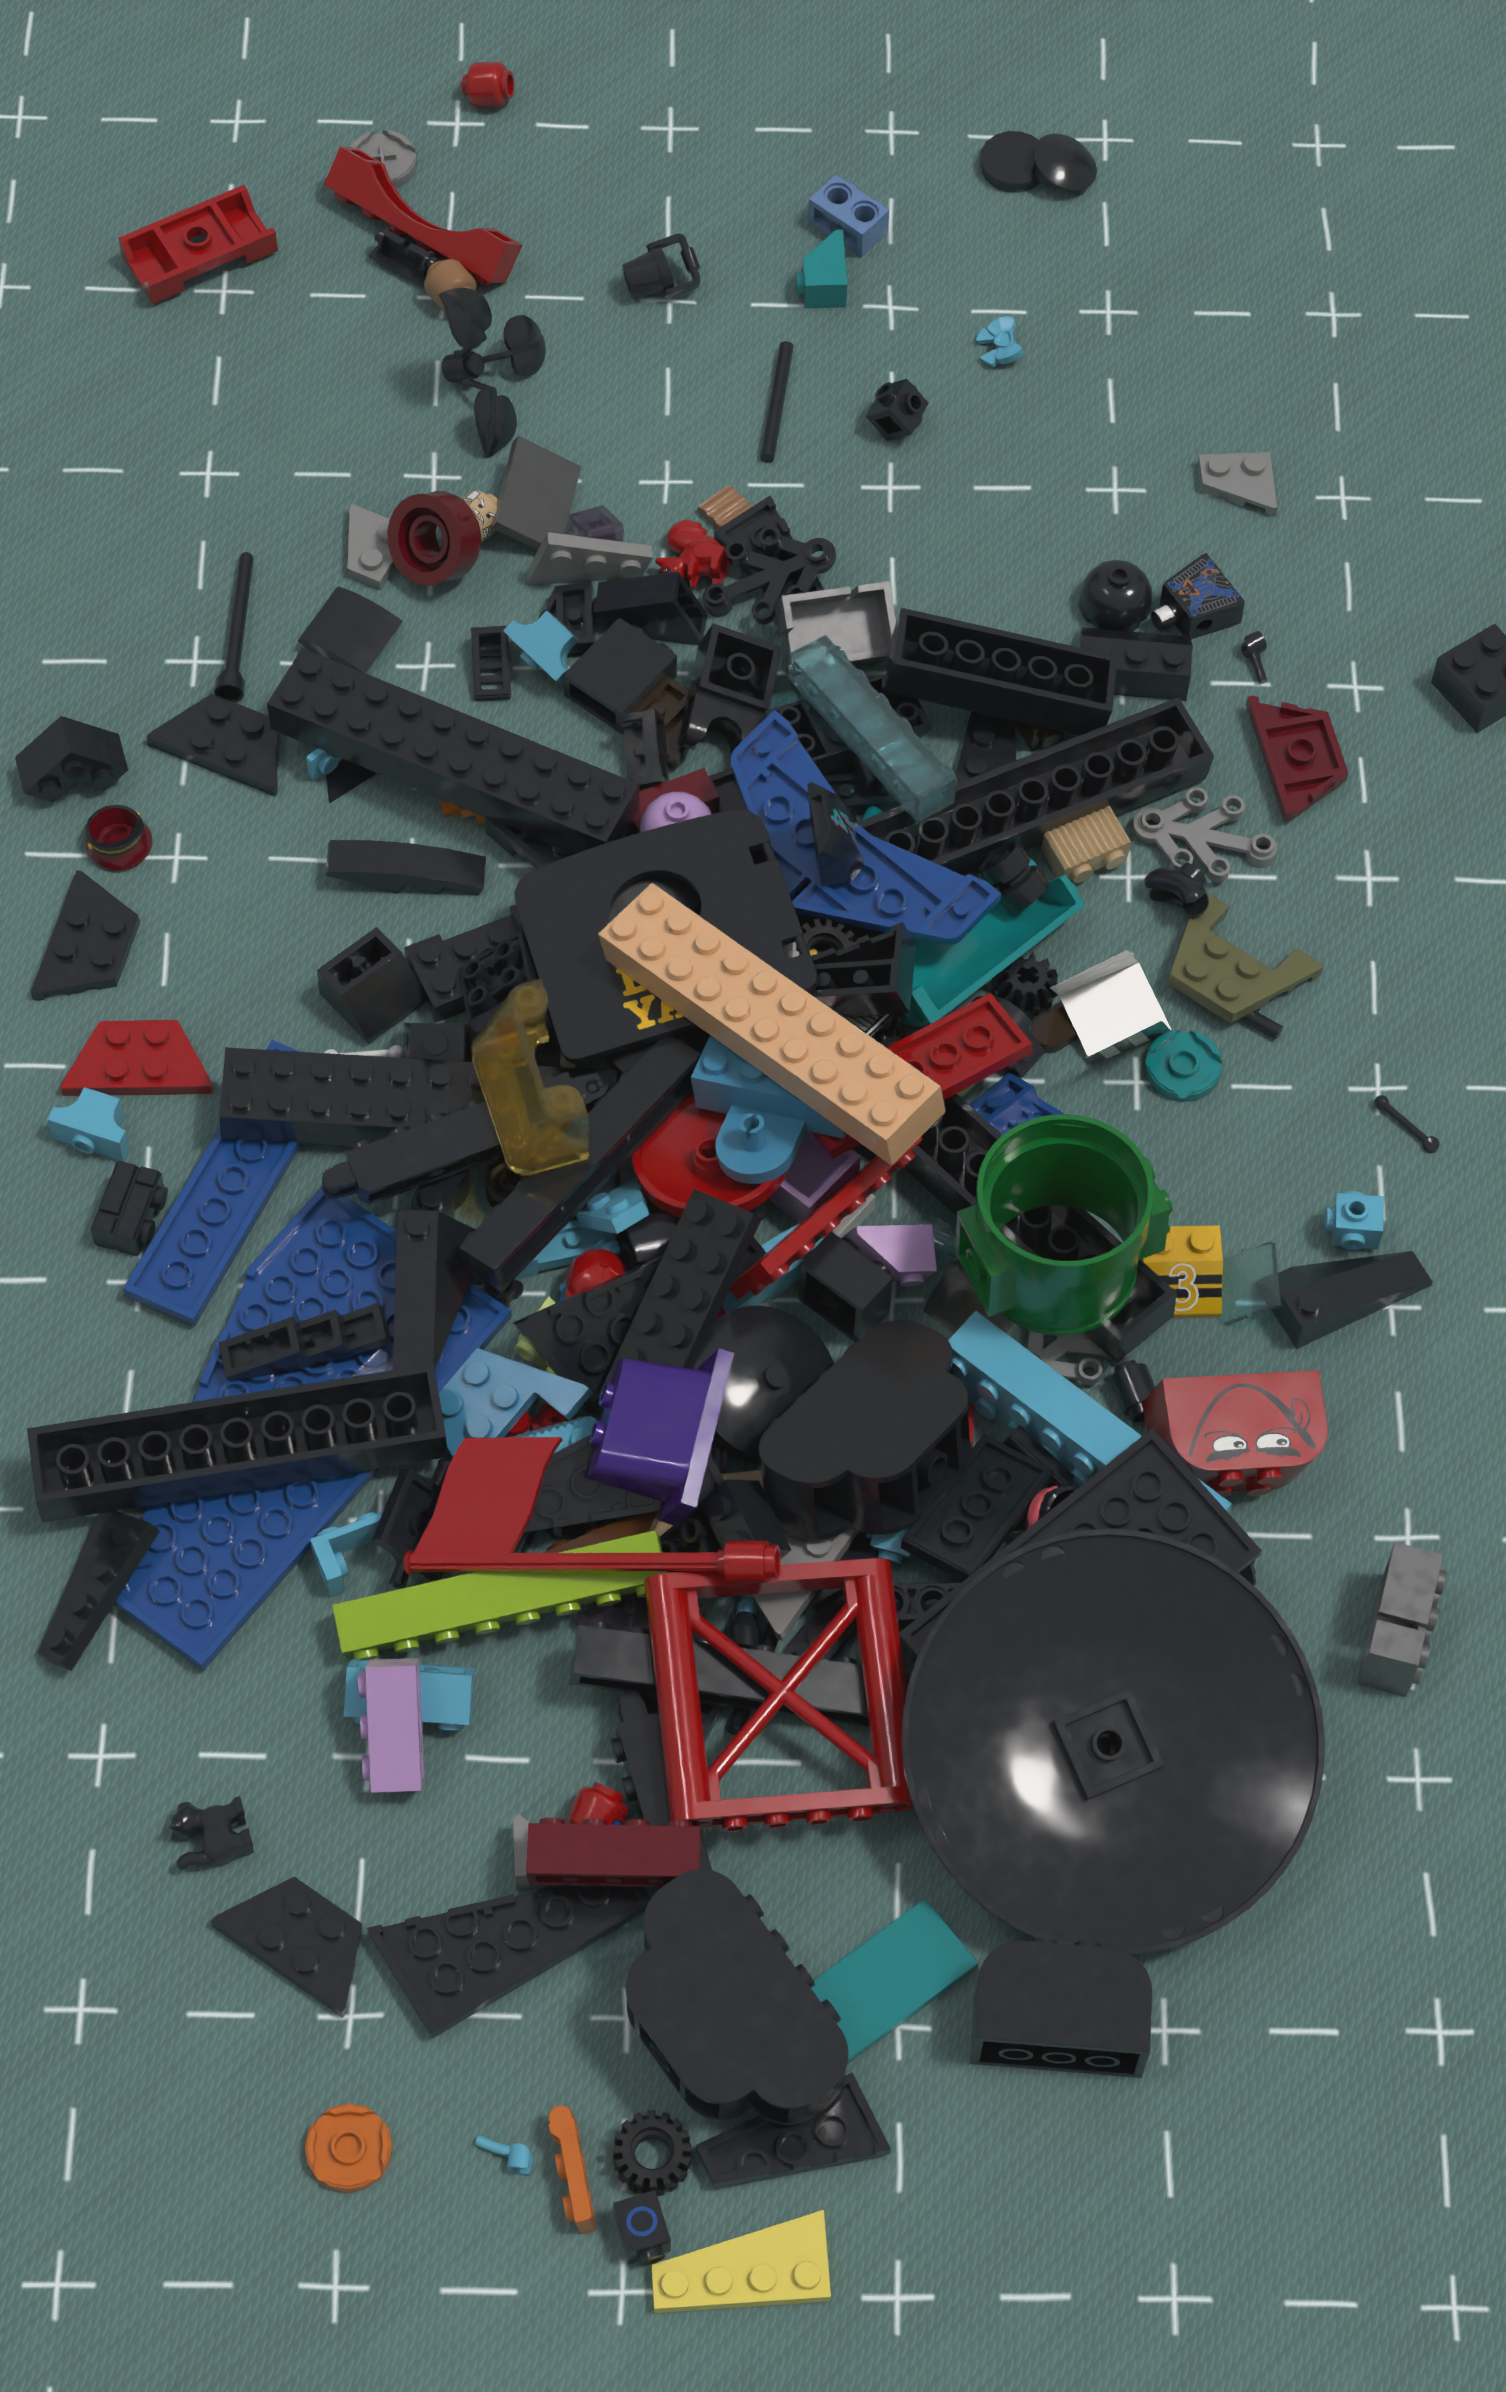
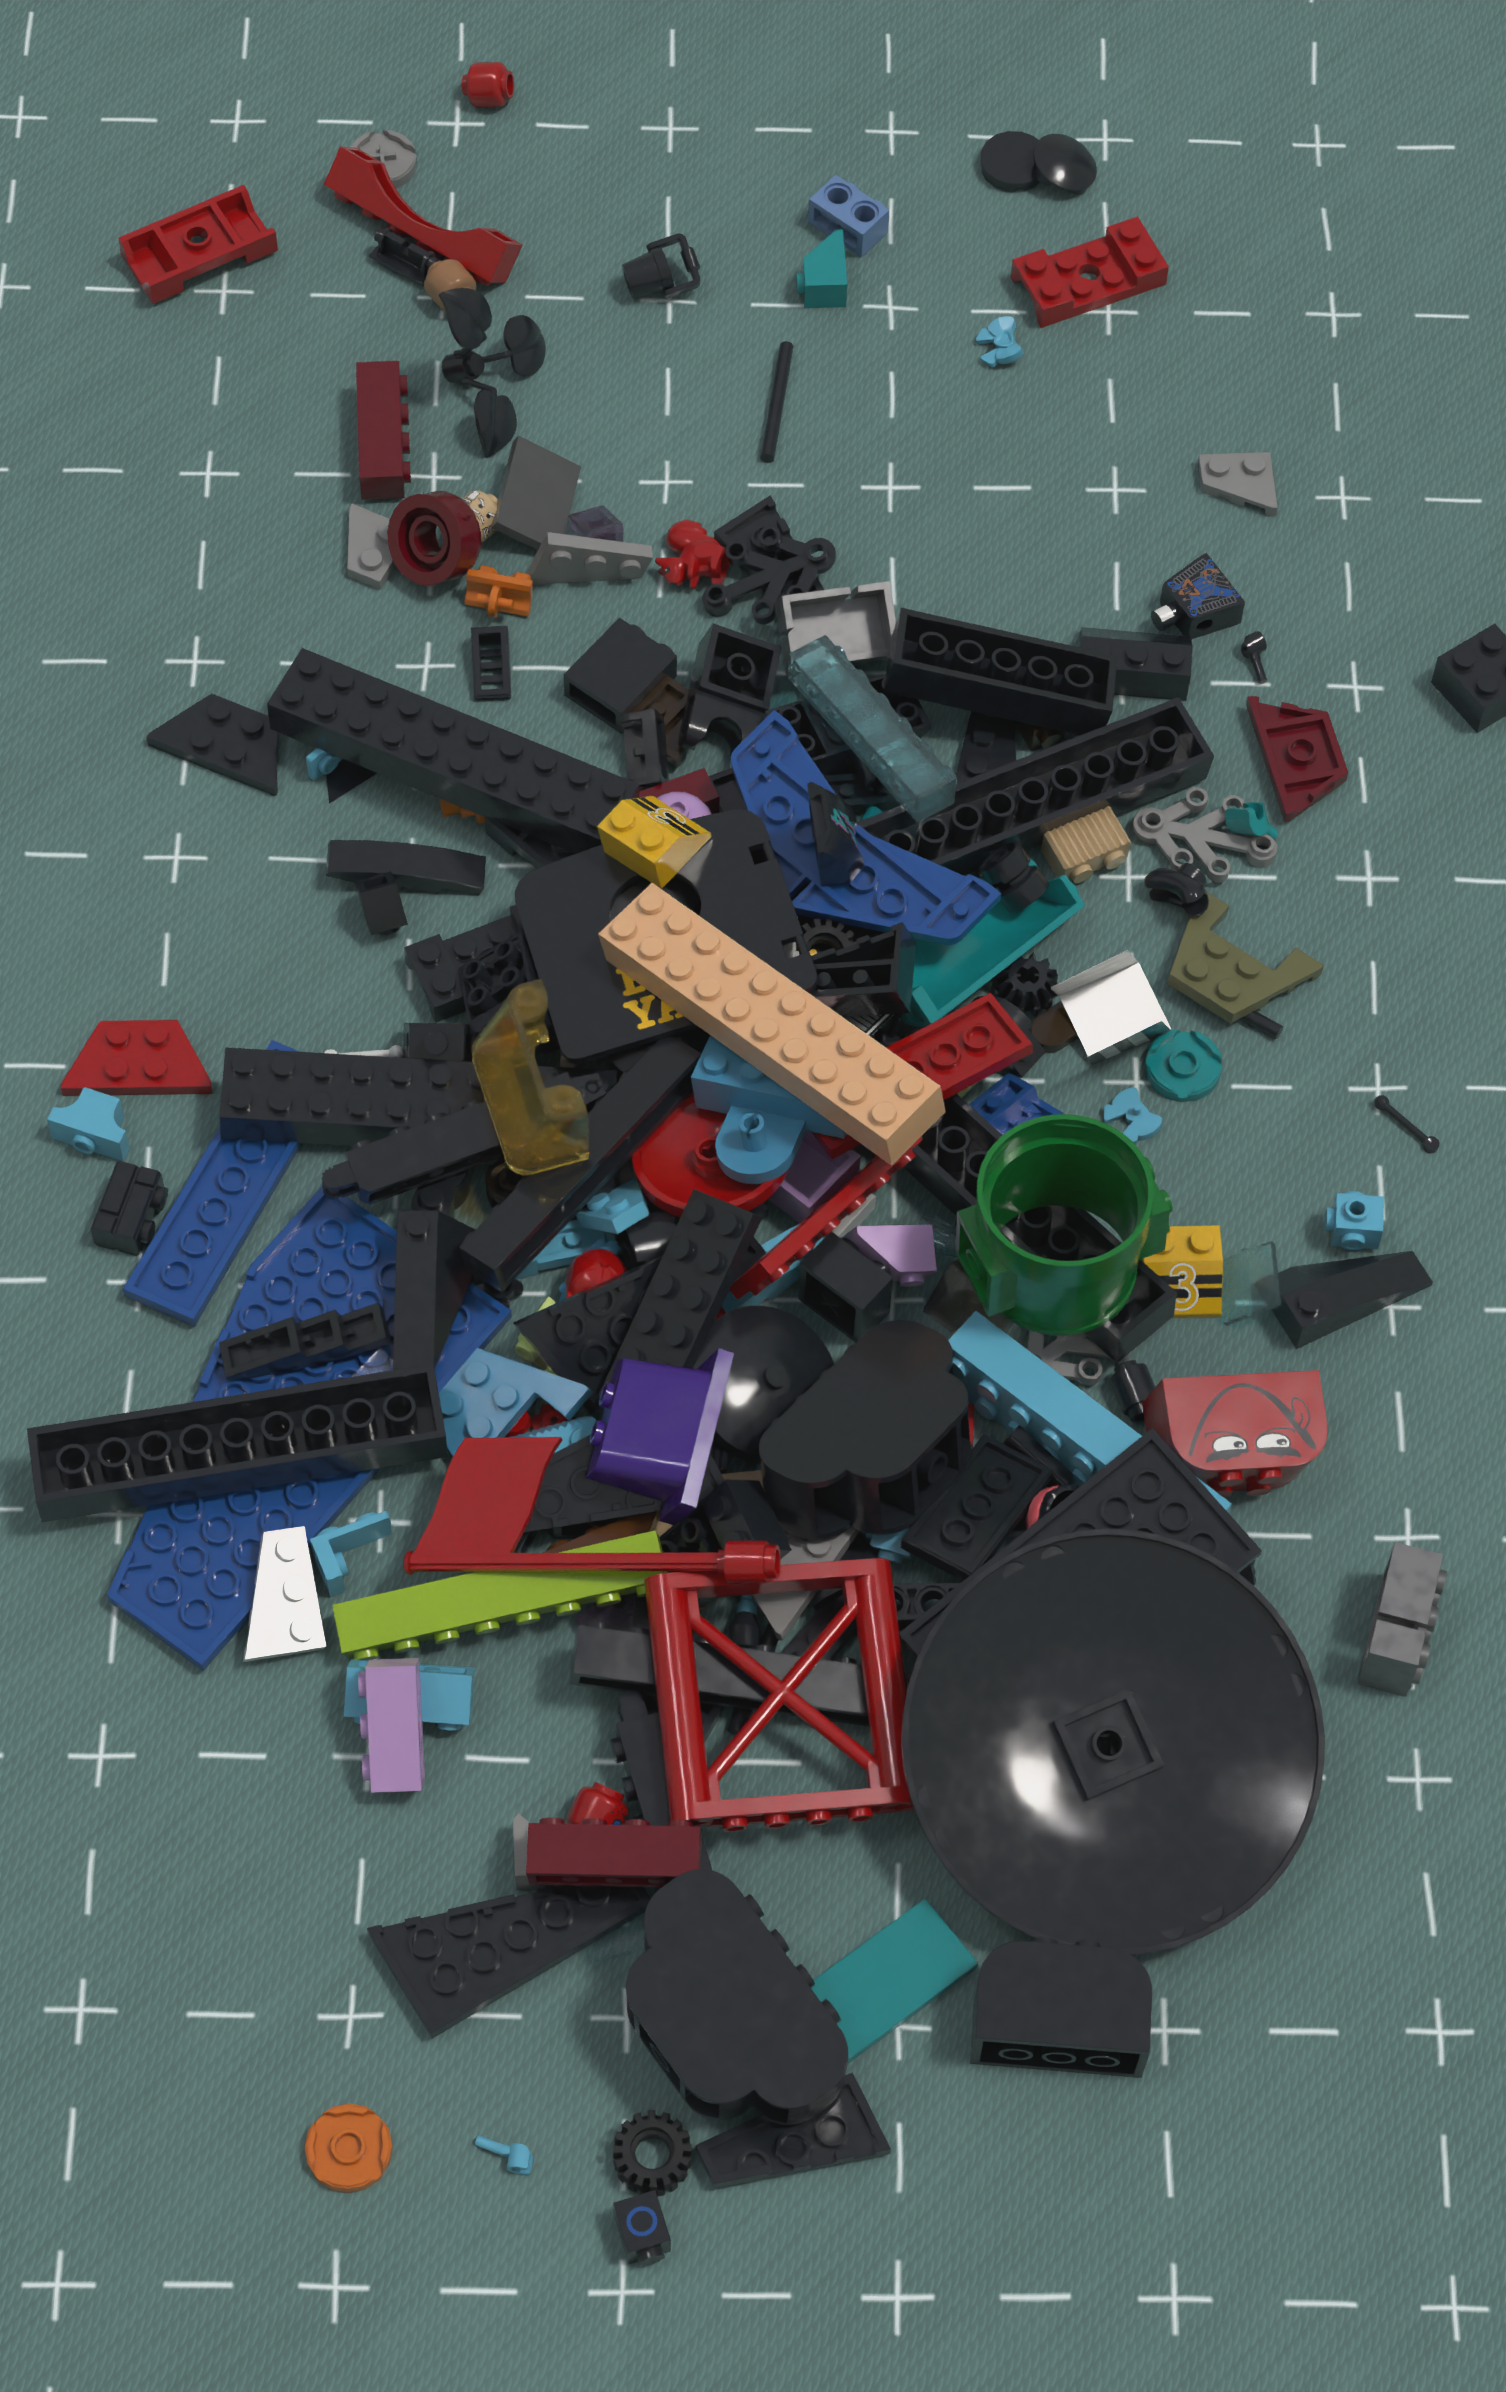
(70, 754): black brick -> none
(87, 942): black wing -> none
(99, 1577): black wing -> none
(117, 837): dark red piece -> none
(215, 1825): black animal -> none
(230, 681): black piece -> none
(285, 1600): none -> white wing
(298, 1938): black wing -> none
(350, 630): black slope -> none
(370, 985): black slope -> none
(380, 430): none -> dark red brick
(381, 903): none -> black brick
(407, 1517): black plate -> none
(499, 592): none -> orange hips
(544, 644): medium azure brick -> none
(572, 2166): orange hinge -> none
(574, 609): black wing -> none
(651, 838): none -> yellow slope
(656, 604): black slope -> none
(723, 506): medium nougat piece -> none
(753, 2270): light yellow wing -> none
(897, 409): black brick -> none
(1116, 596): black cylinder -> none
(1122, 261): none -> red piece
(1142, 1122): none -> medium azure piece
(1250, 820): none -> teal piece

